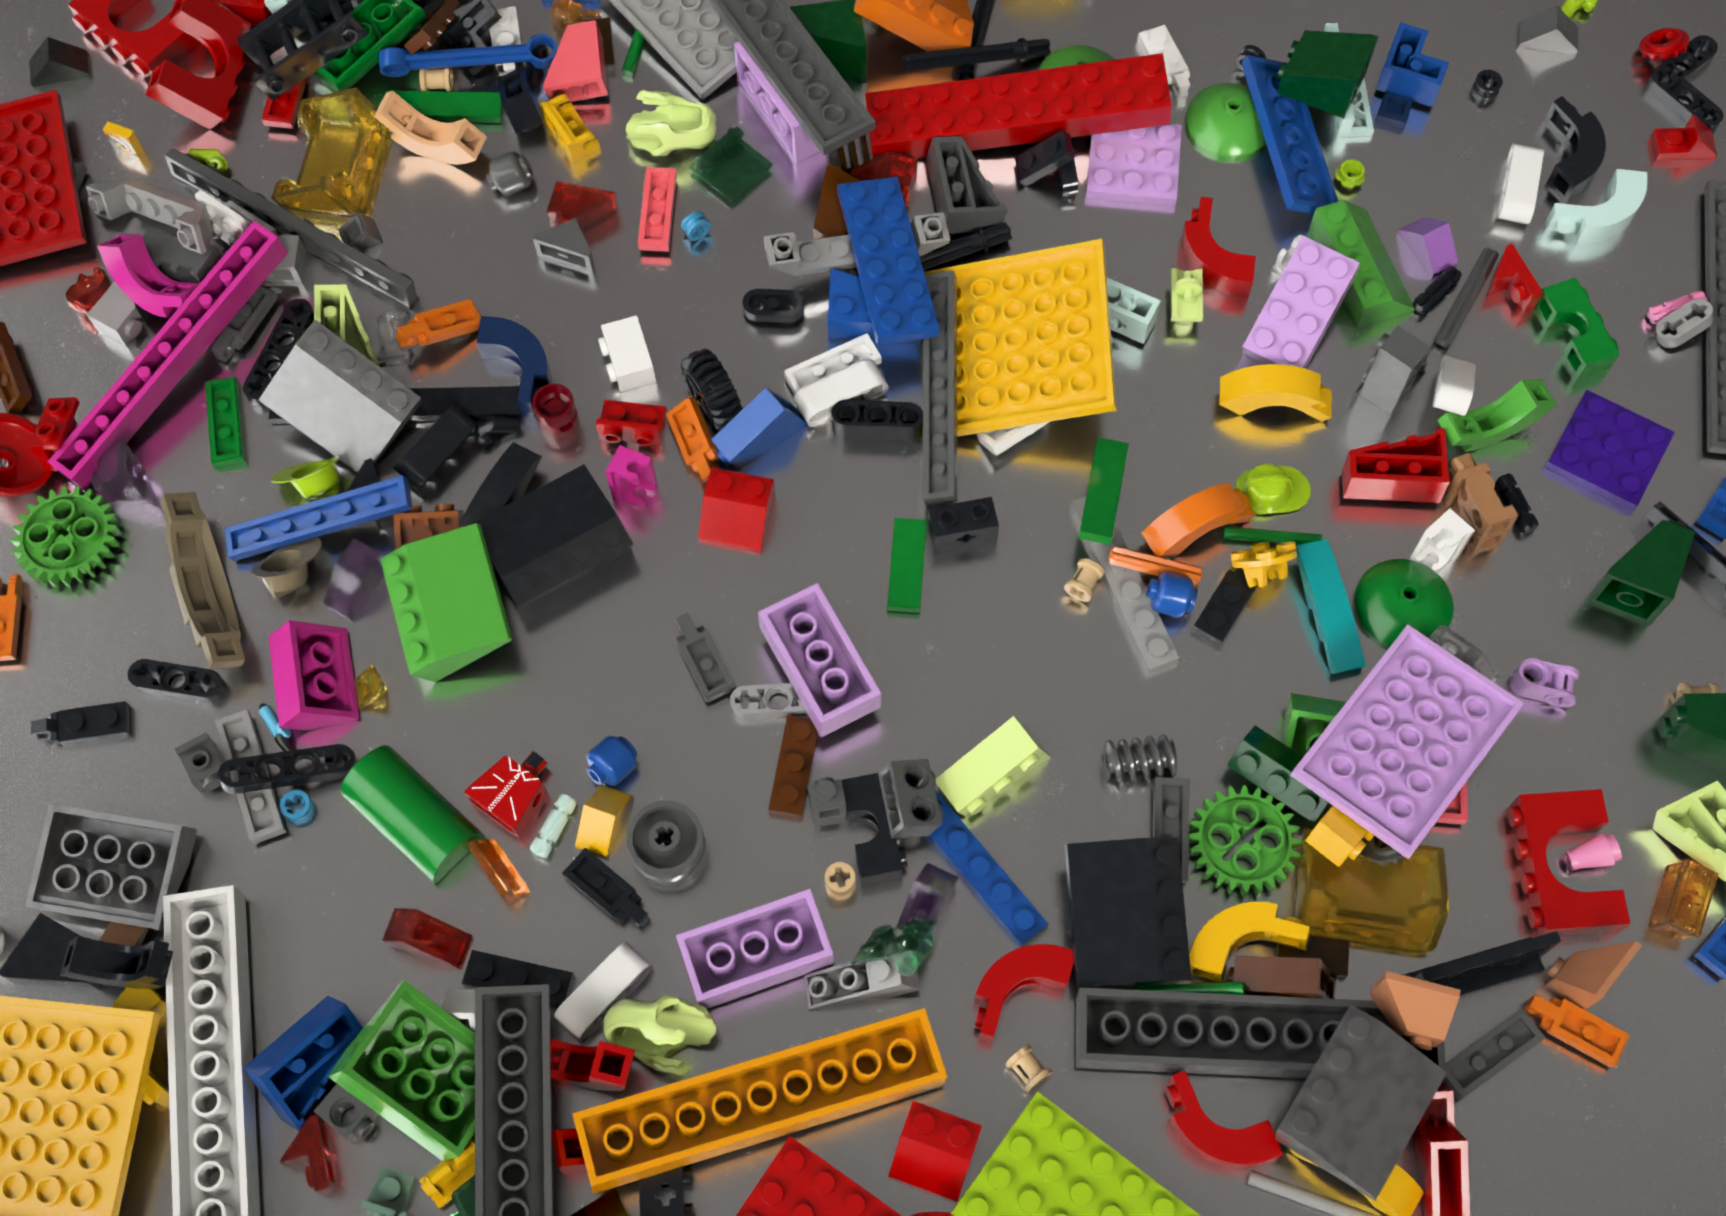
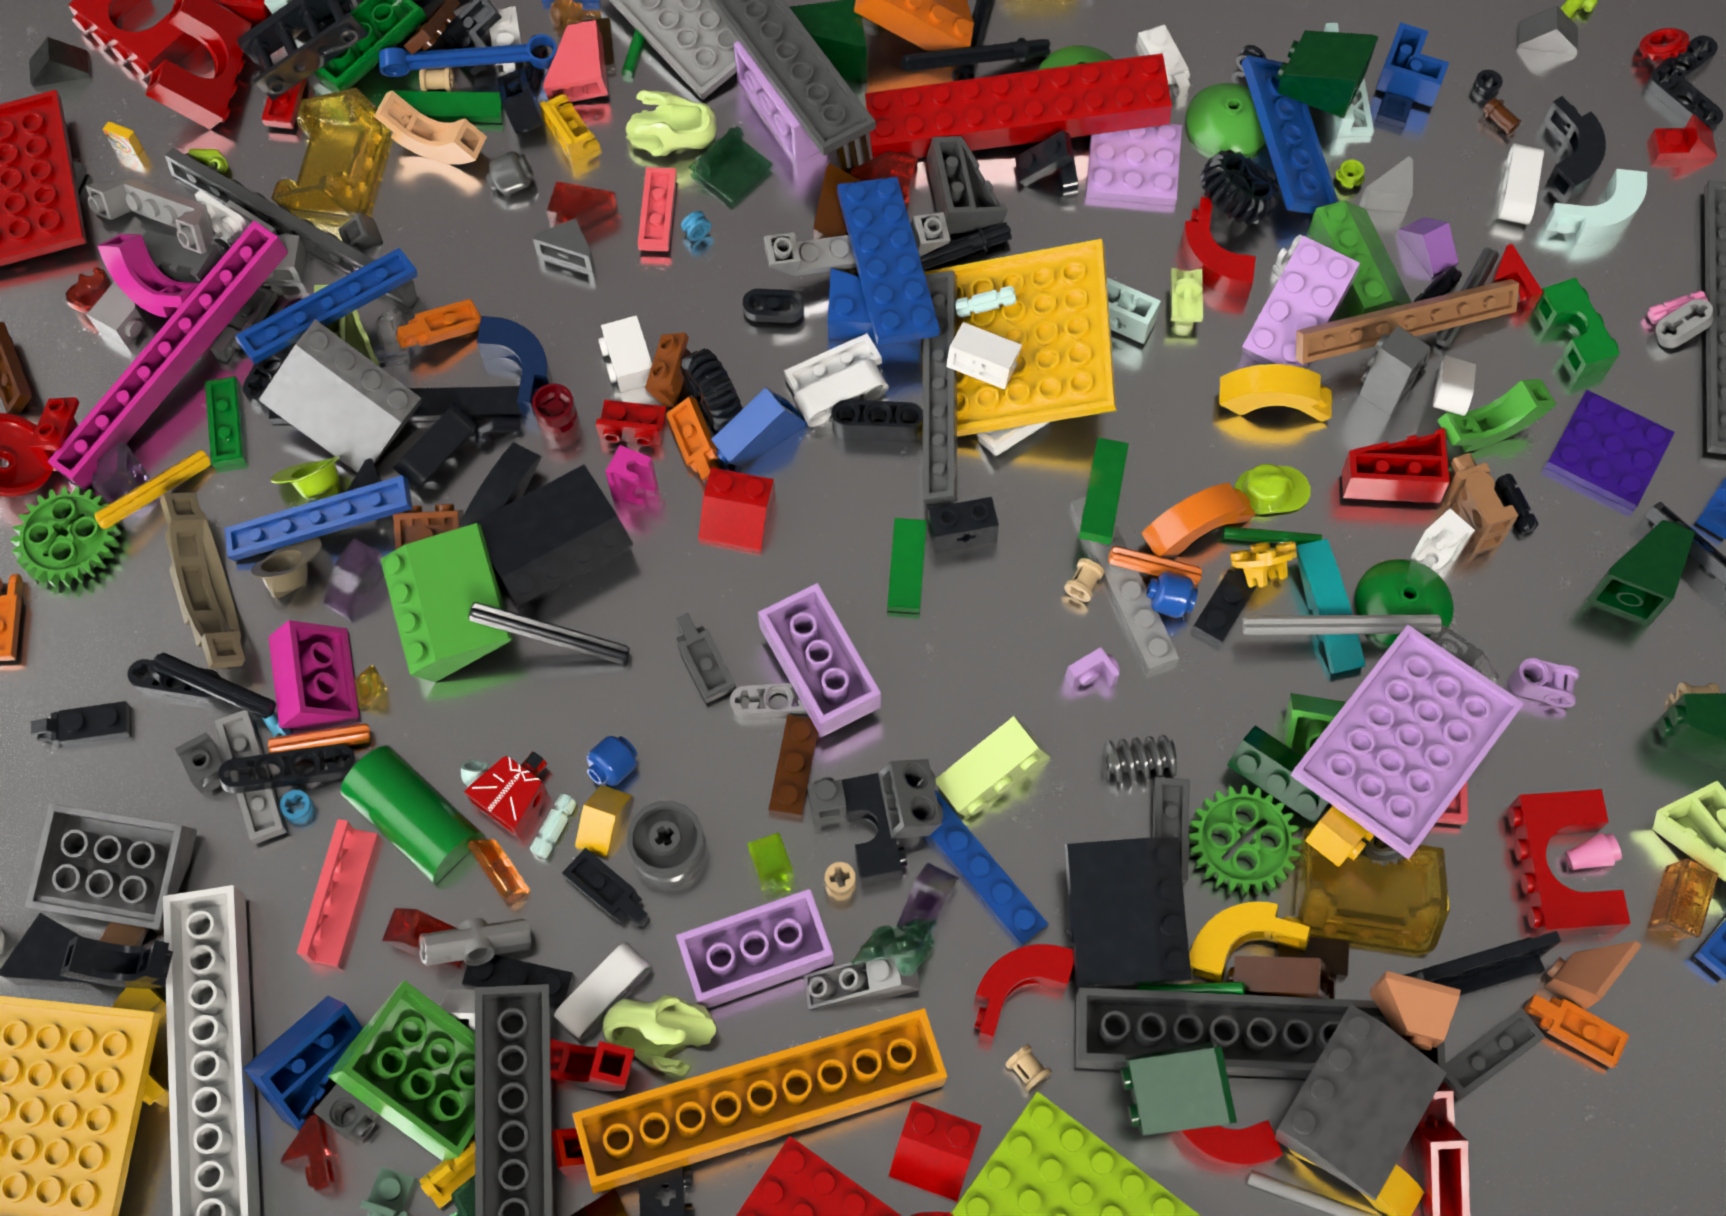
(152, 489): none -> yellow axle
(214, 685): none -> black axle
(326, 305): none -> blue plate
(338, 896): none -> coral fence
(344, 735): none -> orange axle
(472, 771): none -> light aqua hinge
(474, 941): none -> light grey piece
(548, 632): none -> axle
(666, 375): none -> dark orange bracket
(771, 862): none -> clear neon green brick
(983, 355): none -> white hinge
(985, 301): none -> light aqua axle
(1088, 669): none -> lavender bracket
(1179, 1089): none -> slope
(1239, 187): none -> black gear
(1338, 624): none -> light grey axle
(1391, 190): none -> light grey slope
(1415, 317): none -> medium nougat plate
(1501, 116): none -> reddish brown pin

